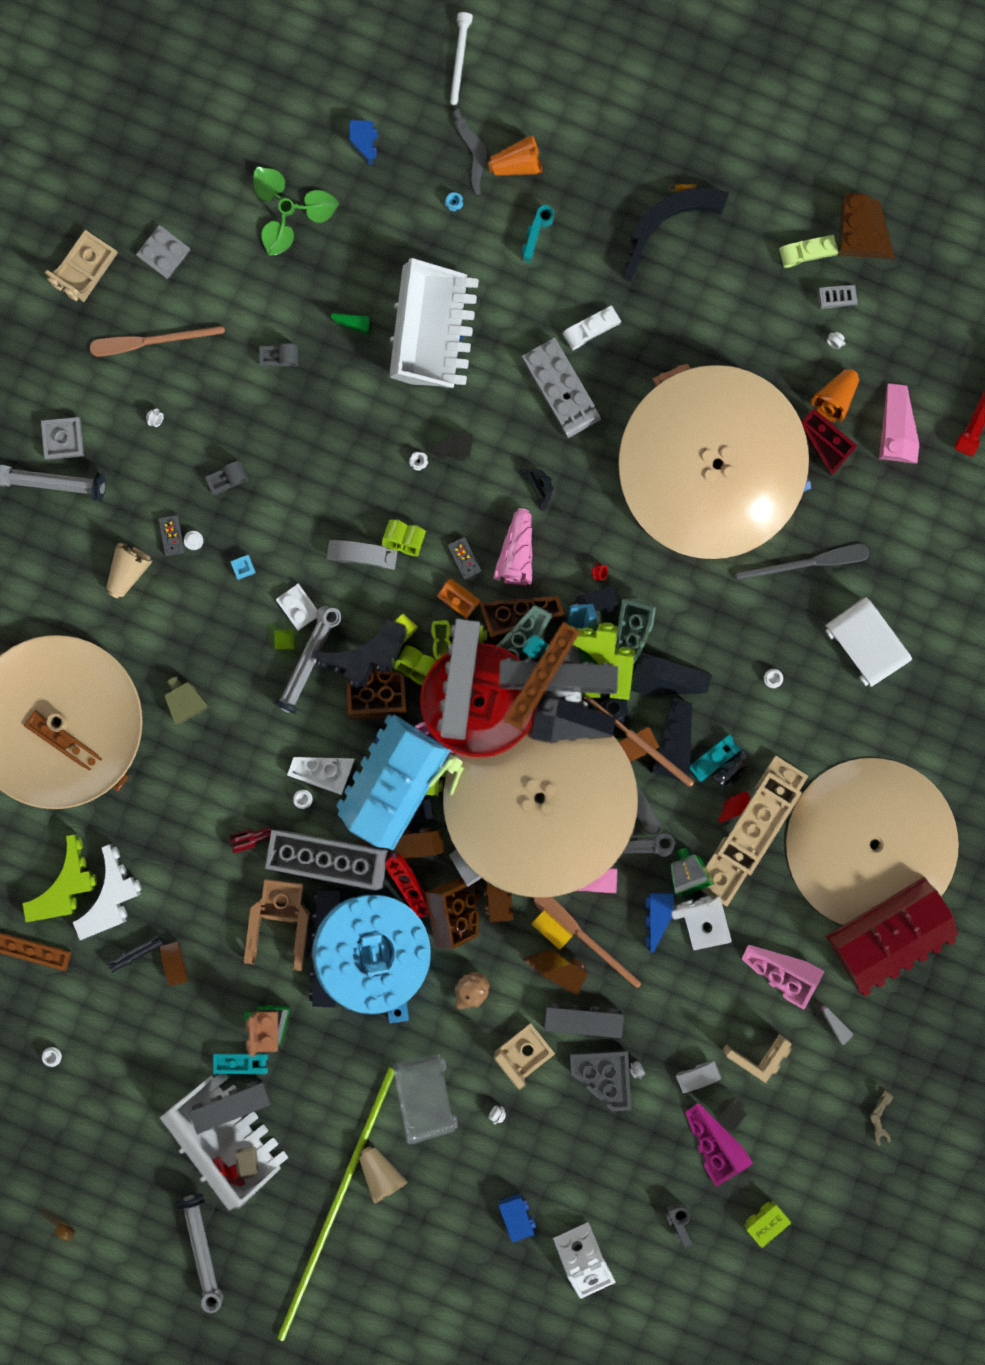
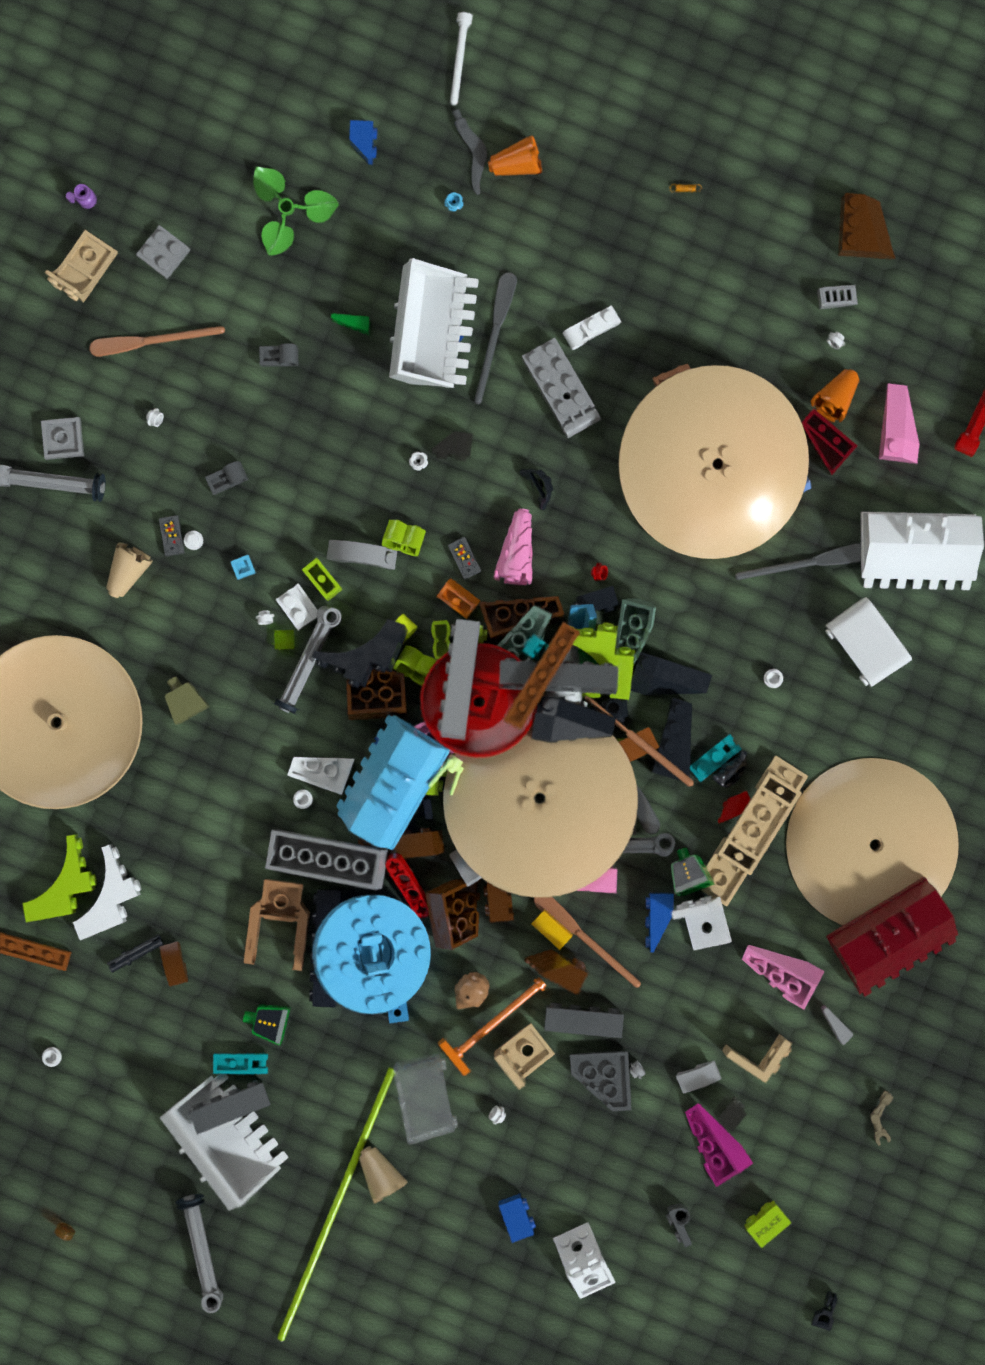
(62, 740): dark orange tile -> none
(82, 195): none -> medium lavender piece
(229, 1173): red slope -> none
(247, 1162): dark tan window -> none
(248, 839): dark red arm -> none
(263, 1032): nougat bracket -> none
(264, 617): none -> white plate
(322, 579): none -> lime brick
(457, 1053): none -> orange tile
(503, 300): none -> dark grey piece
(533, 232): teal plate -> none
(683, 201): black arch -> none
(808, 250): yellowish green plate -> none
(830, 1300): none -> black piece
(920, 548): none -> white piece

